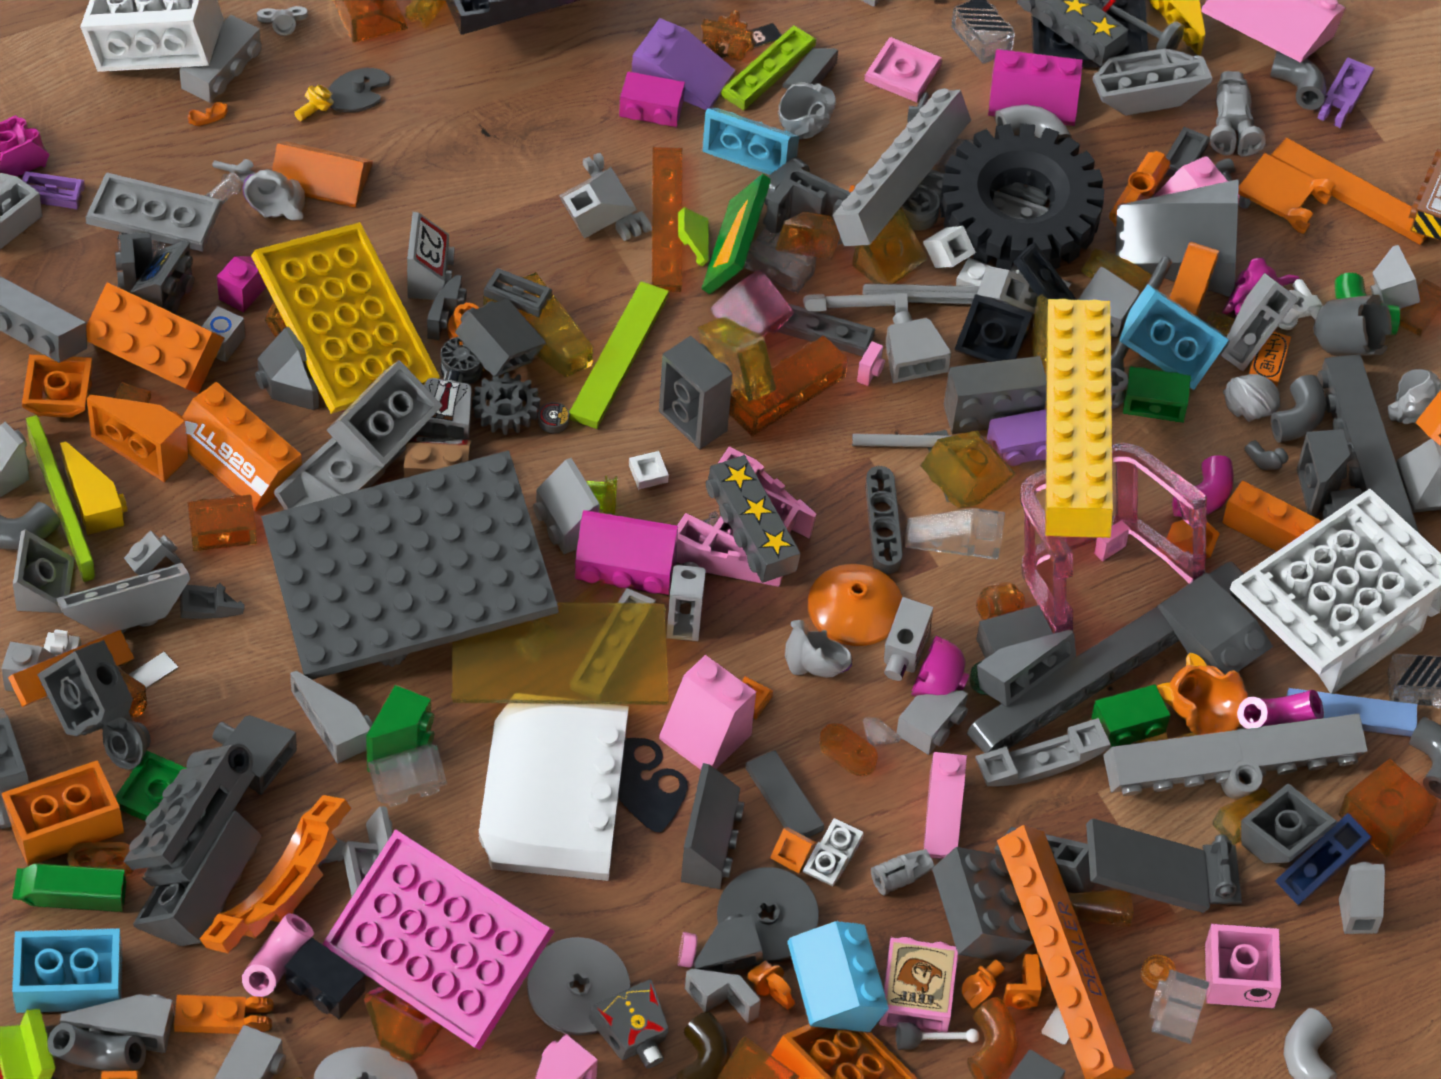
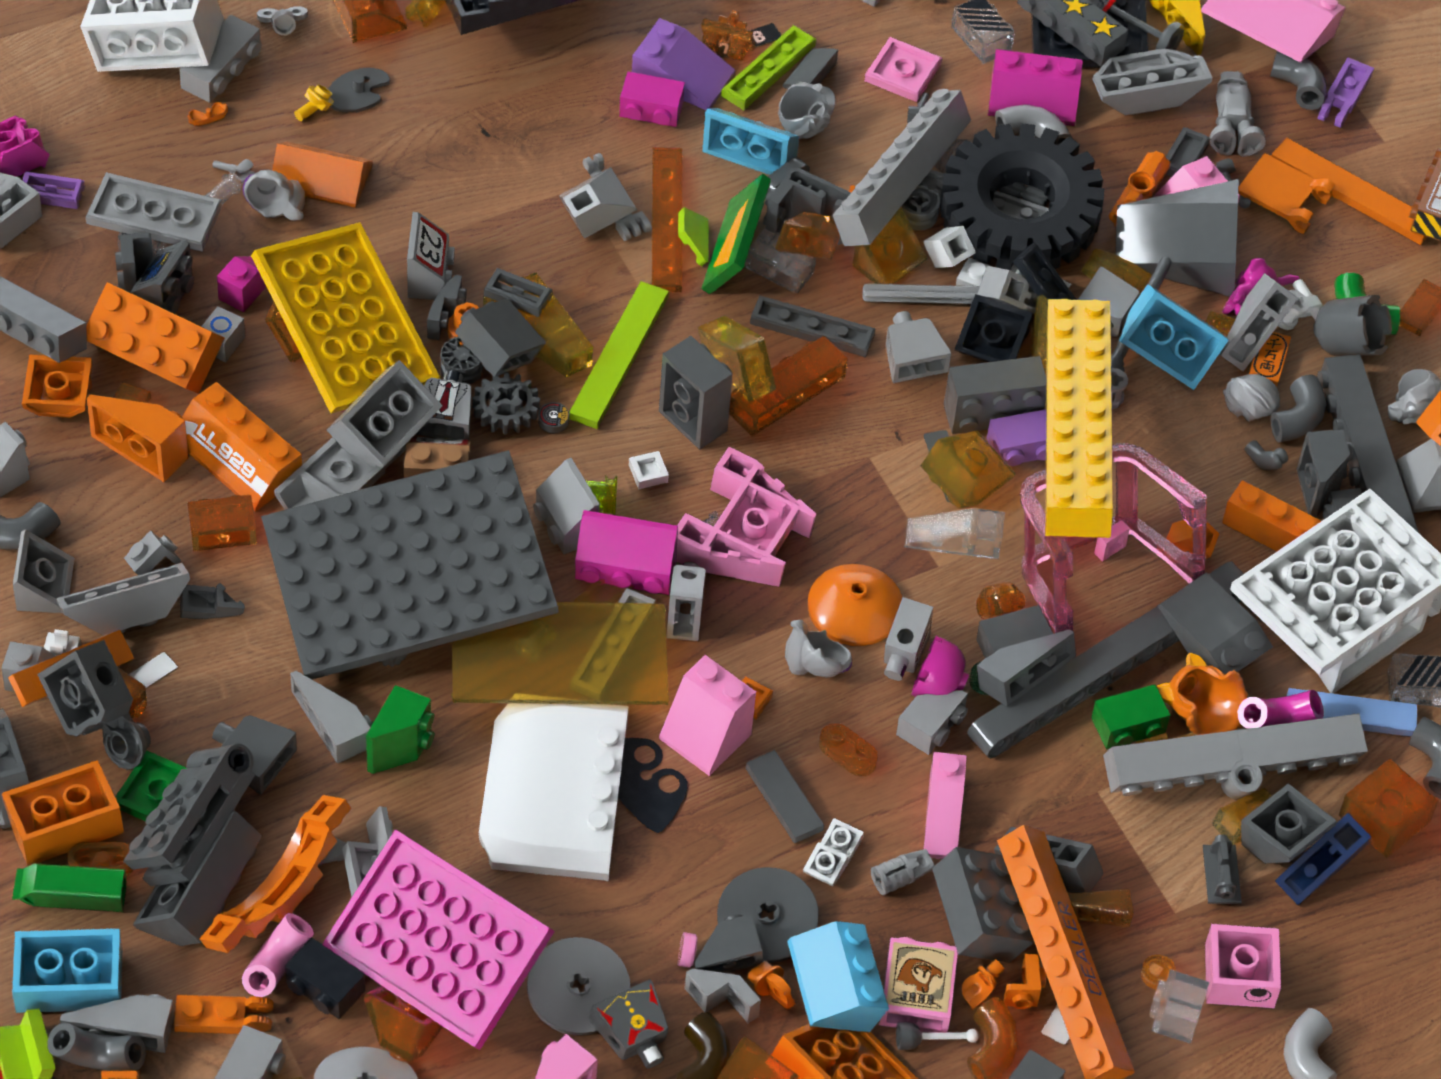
(60, 498): lime tile -> none
(93, 492): yellow slope -> none
(285, 372): dark grey slope -> none
(407, 774): clear brick -> none
(711, 830): dark grey slope -> none
(752, 519): dark grey brick -> none
(754, 305): clear pink slope -> none
(793, 850): orange plate -> none
(820, 302): light grey hinge -> none
(870, 364): bright pink plate -> none
(879, 733): clear slope -> none
(887, 519): dark grey beam -> none
(895, 440): light grey bar -> none
(1045, 758): light grey slope -> none
(1147, 865): dark grey tile -> none
(1157, 394): green brick -> none
(1194, 276): orange beam -> none
(1216, 483): dark pink cylinder -> none
(1363, 898): light grey slope -> none
(1395, 280): light grey slope -> none

